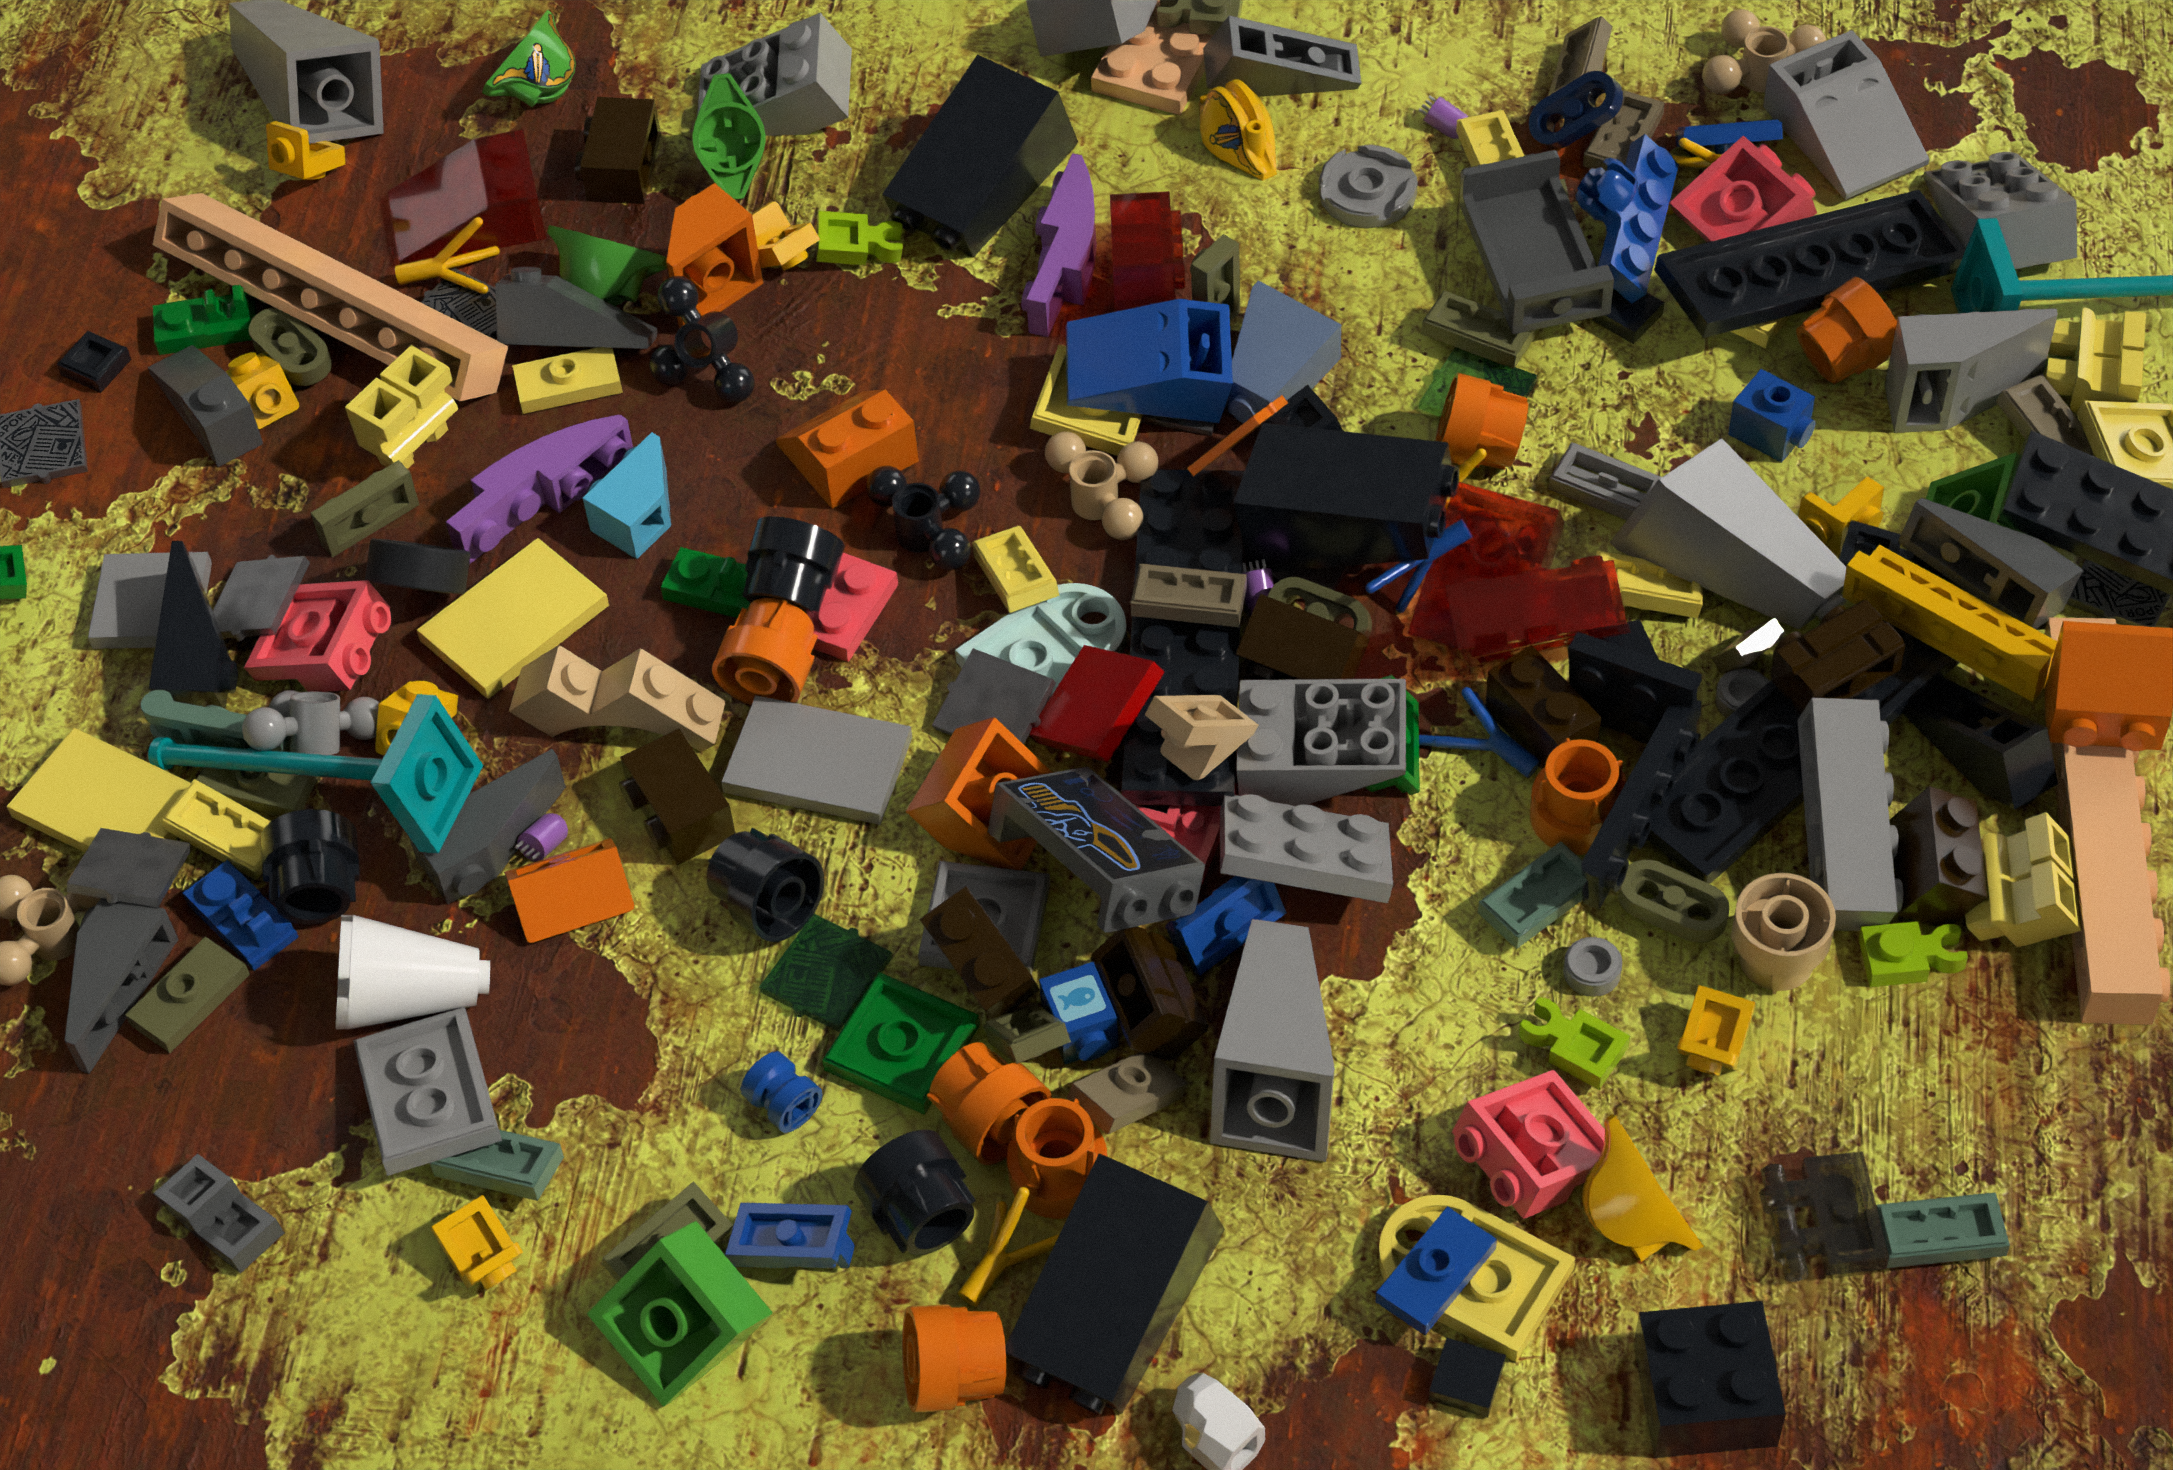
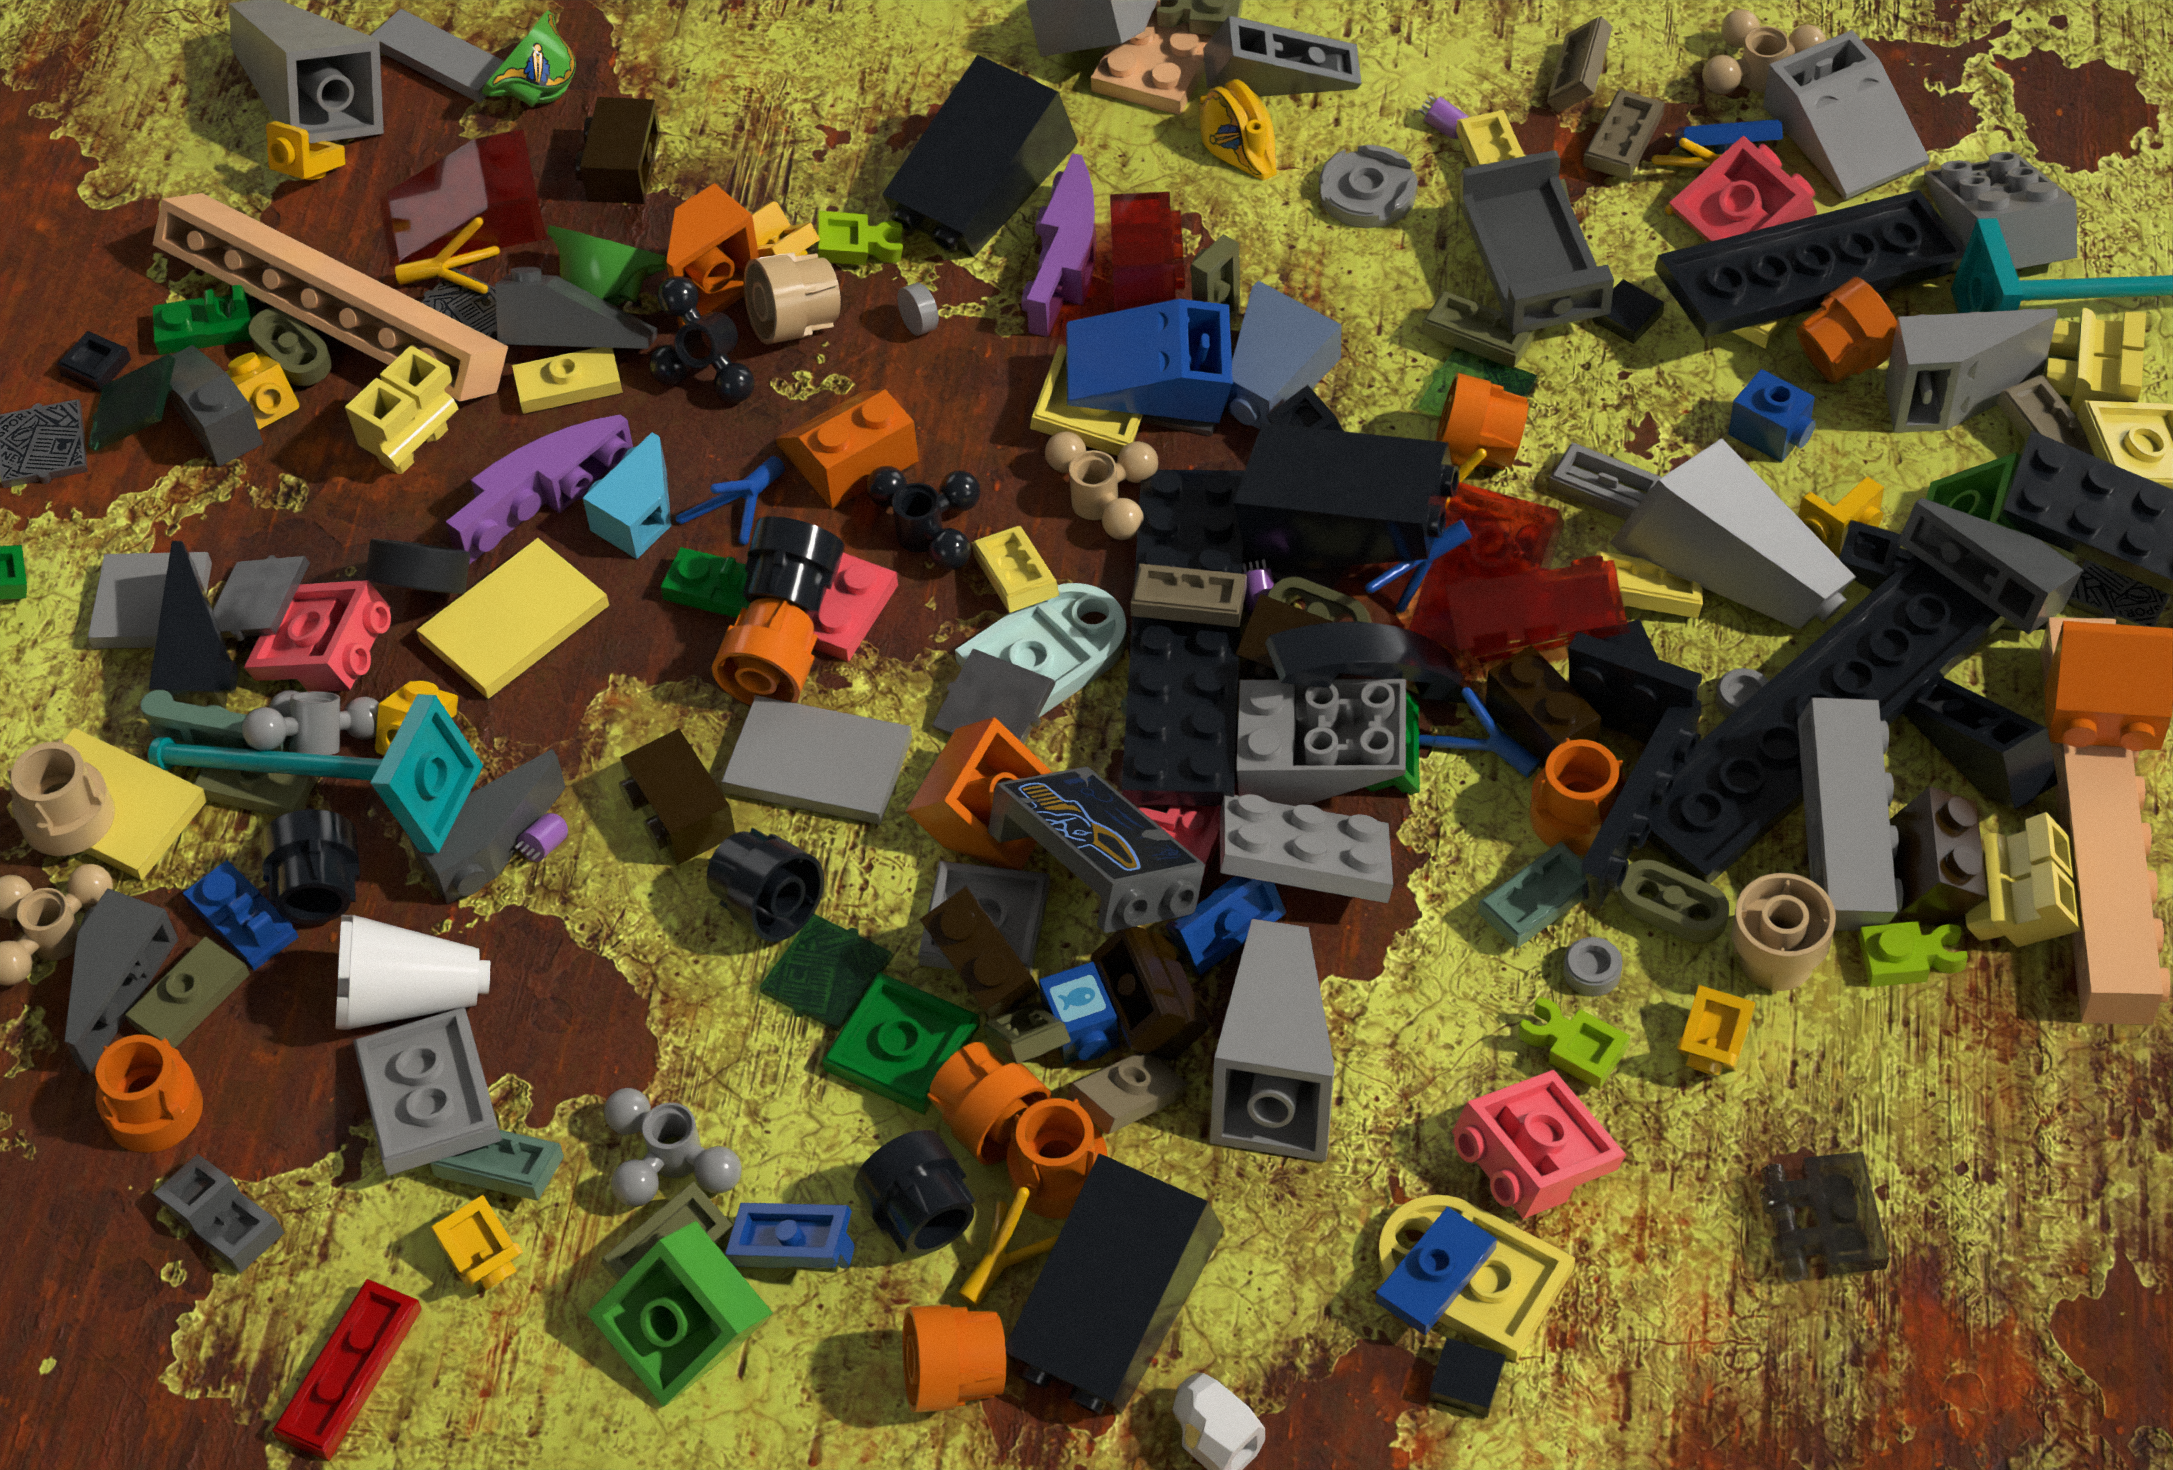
(59, 799): none -> tan piece
(128, 867): flat silver piece -> none
(132, 402): none -> clear green piece
(146, 1094): none -> orange piece
(218, 827): light yellow plate -> none
(347, 1370): none -> red tile
(365, 508): olive plate -> none
(437, 54): none -> light grey tile
(570, 890): orange panel -> none
(637, 692): tan arch -> none
(637, 1180): none -> light grey piece
(729, 136): bright green hat -> none
(747, 488): none -> blue plant
(781, 1091): blue wheel -> none
(790, 77): light grey slope -> none
(790, 296): none -> tan piece
(918, 308): none -> light grey tile
(1096, 702): red tile -> none
(1199, 730): tan slope -> none
(1237, 435): orange piece -> none
(1321, 651): none -> black slope
(1578, 107): dark blue plate -> none
(1627, 1200): yellow hat -> none
(1633, 207): blue plate -> none
(1709, 1379): black brick -> none
(1748, 646): dark tan tile -> none
(1838, 657): dark brown brick -> none
(1943, 1230): sand green plate -> none
(1951, 620): yellow fence -> none

